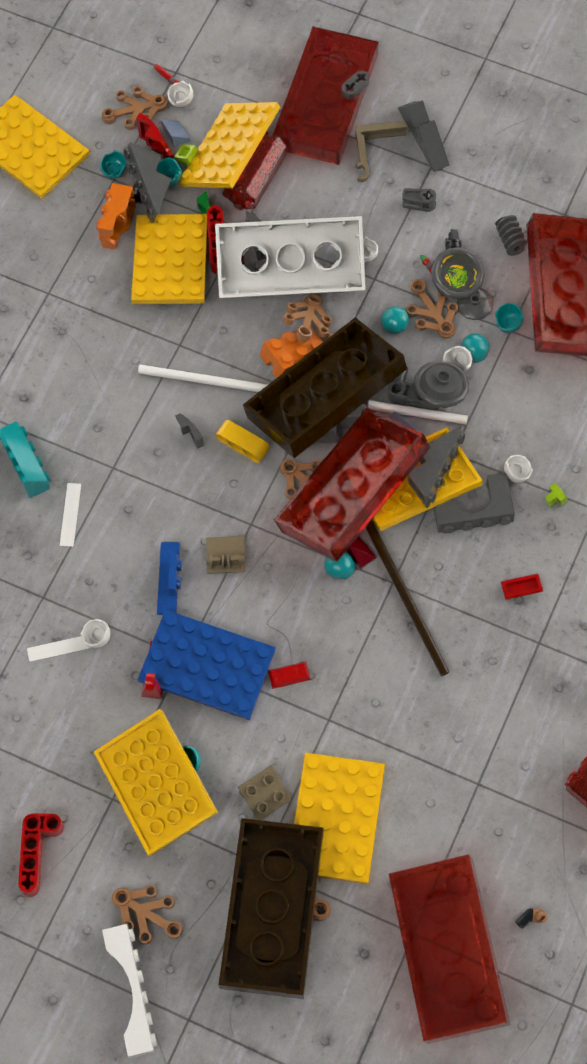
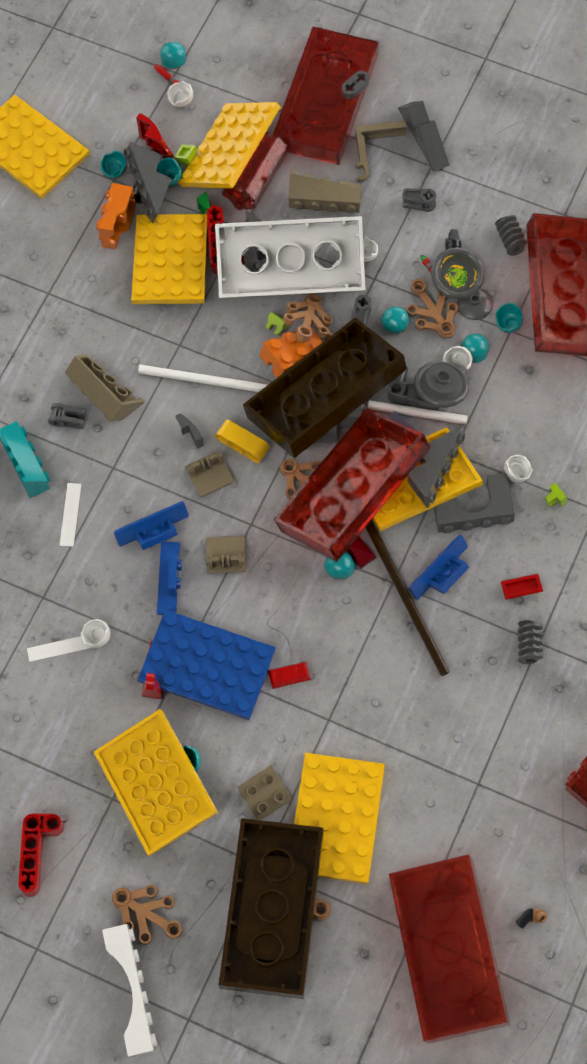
(65, 414): none -> dark grey piece
(102, 388): none -> dark tan wedge
(152, 528): none -> blue bracket
(154, 103): medium nougat plant -> none
(173, 55): none -> teal hair
(175, 132): sand blue slope -> none
(209, 473): none -> dark tan hinge
(276, 319): none -> lime tile
(323, 194): none -> dark tan wedge
(360, 312): none -> dark grey piece
(443, 570): none -> blue bracket
(528, 642): none -> dark grey piece

